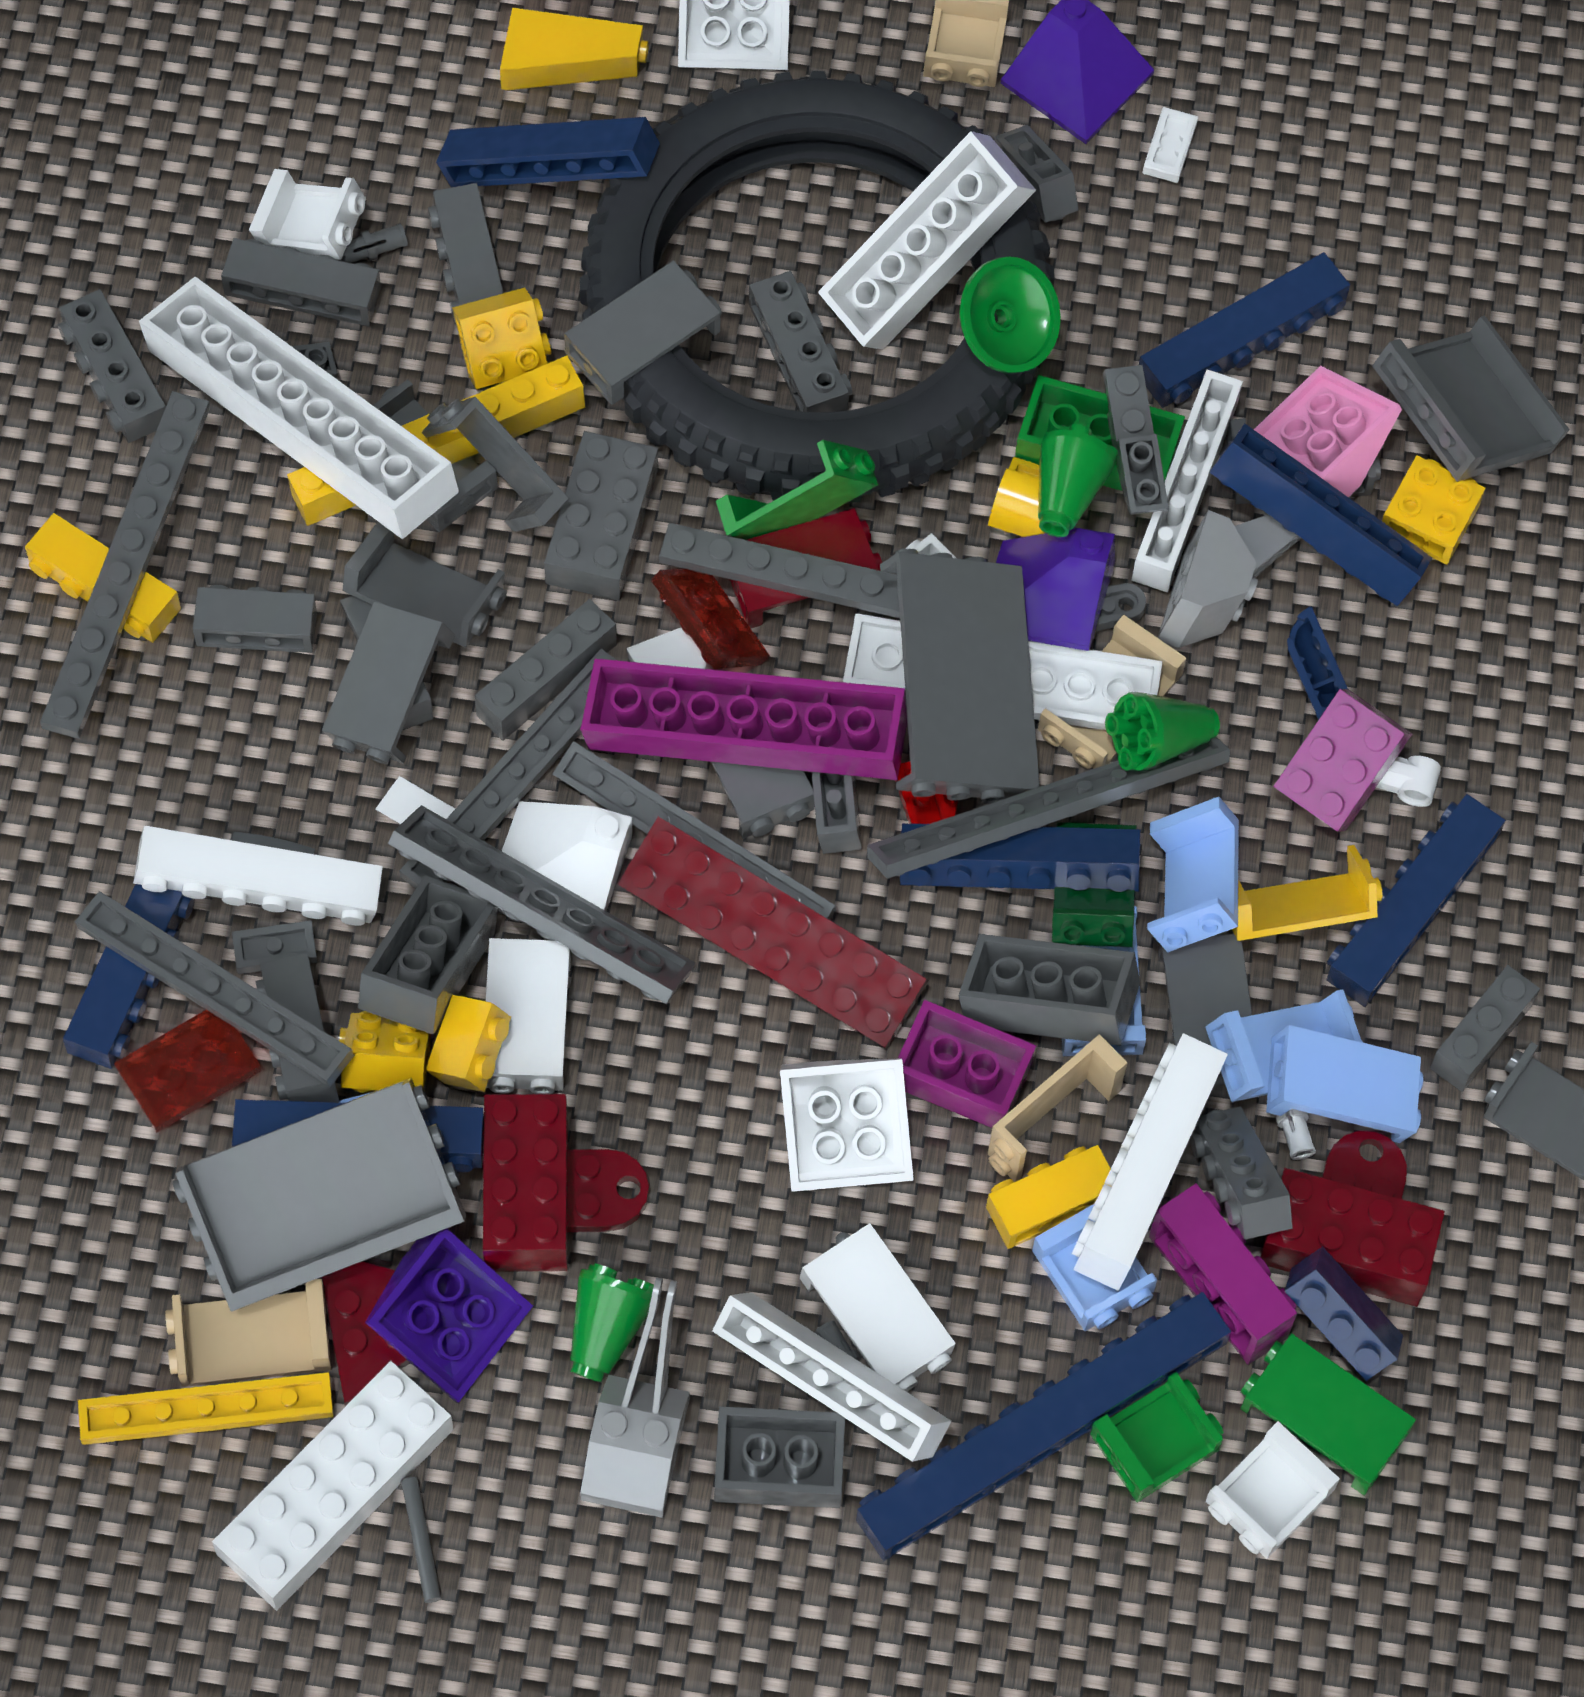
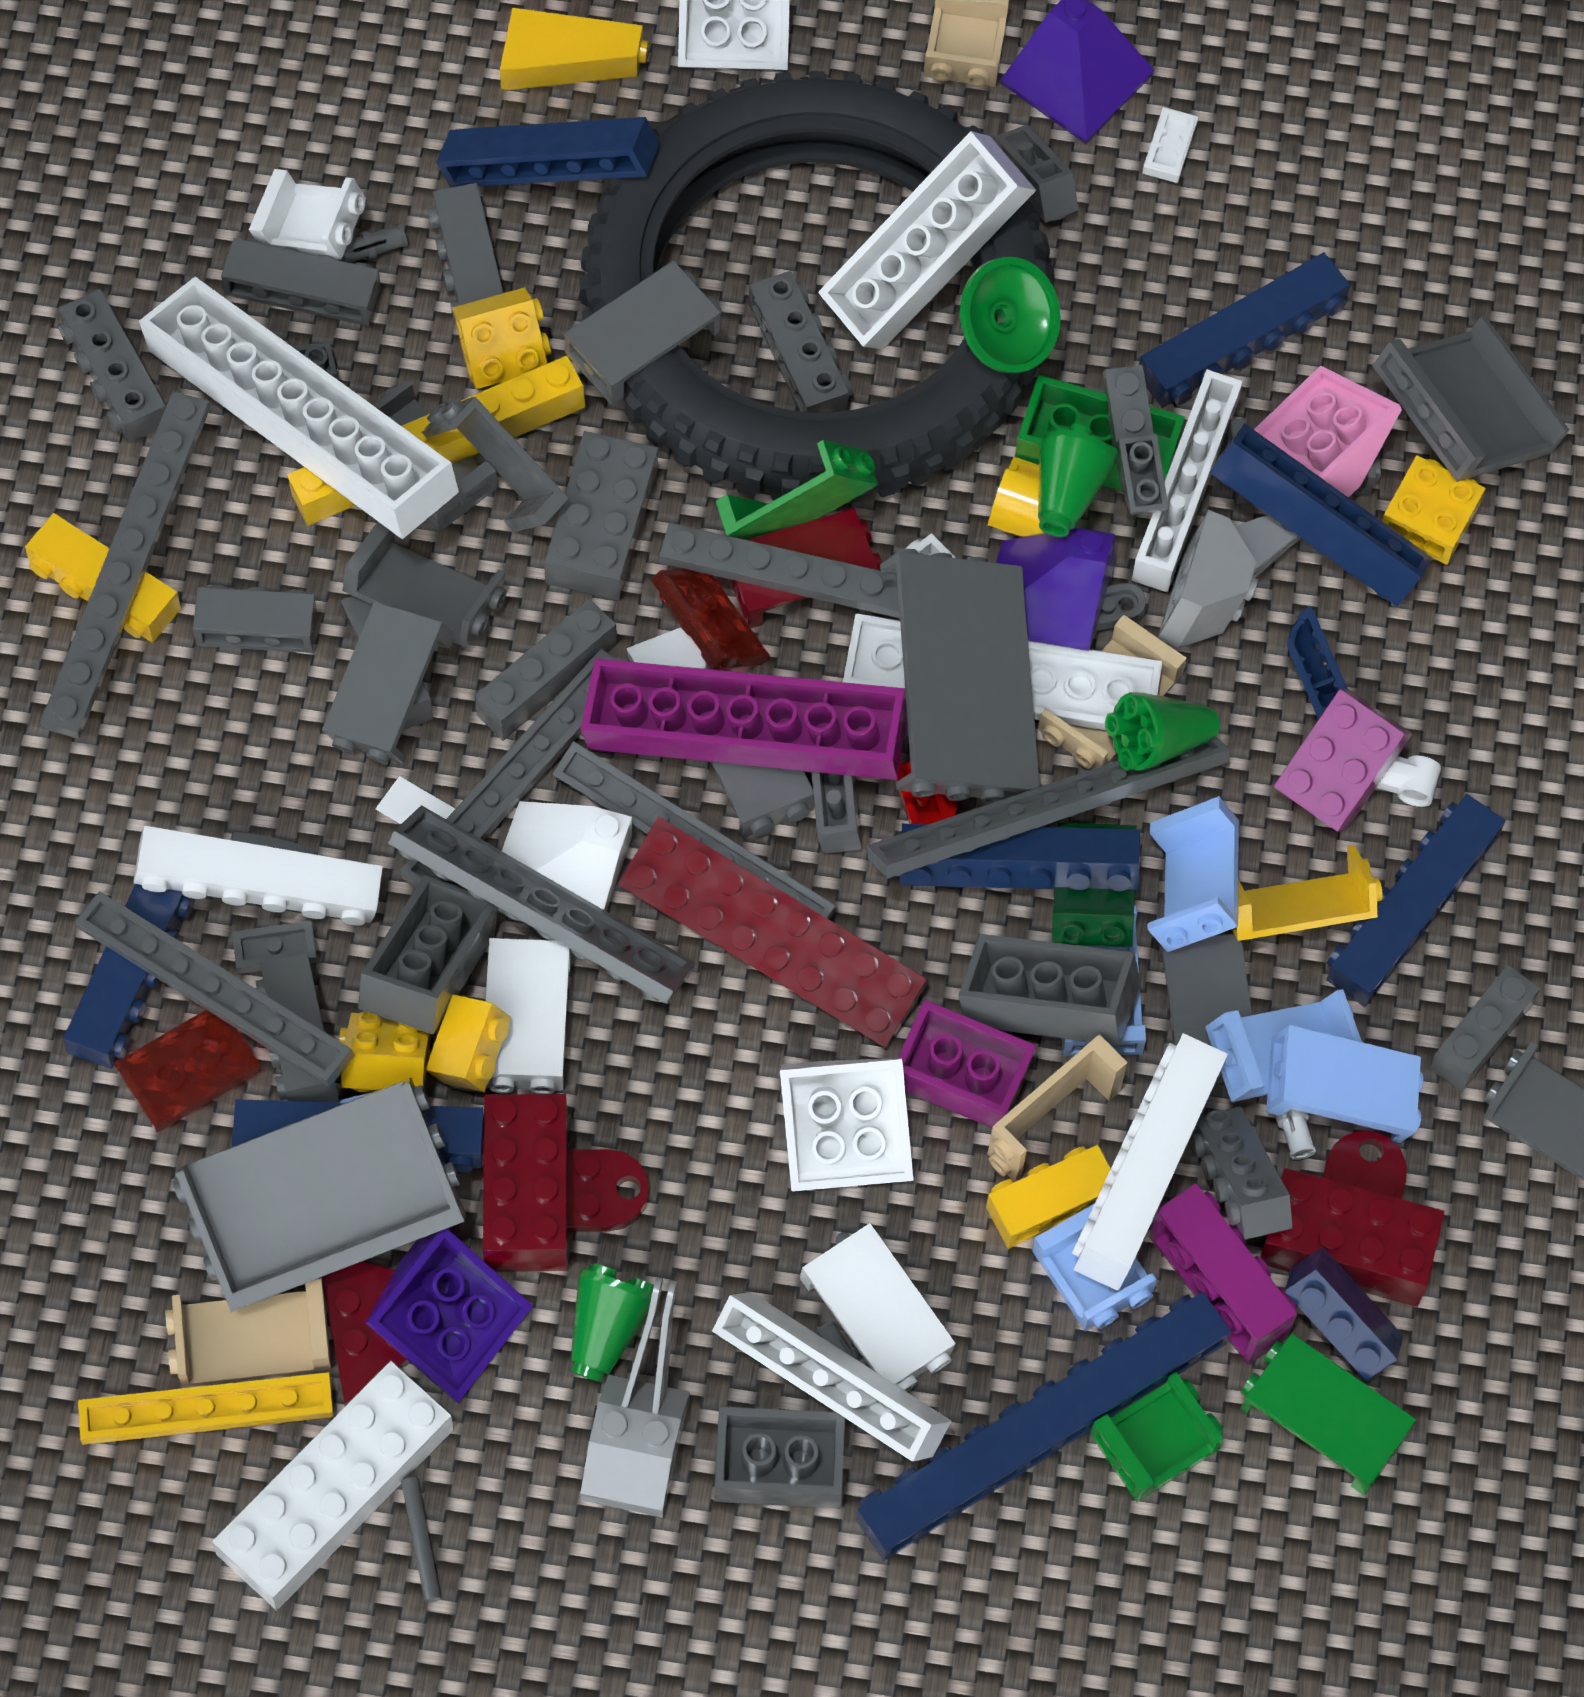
(1272, 1491): white panel -> none

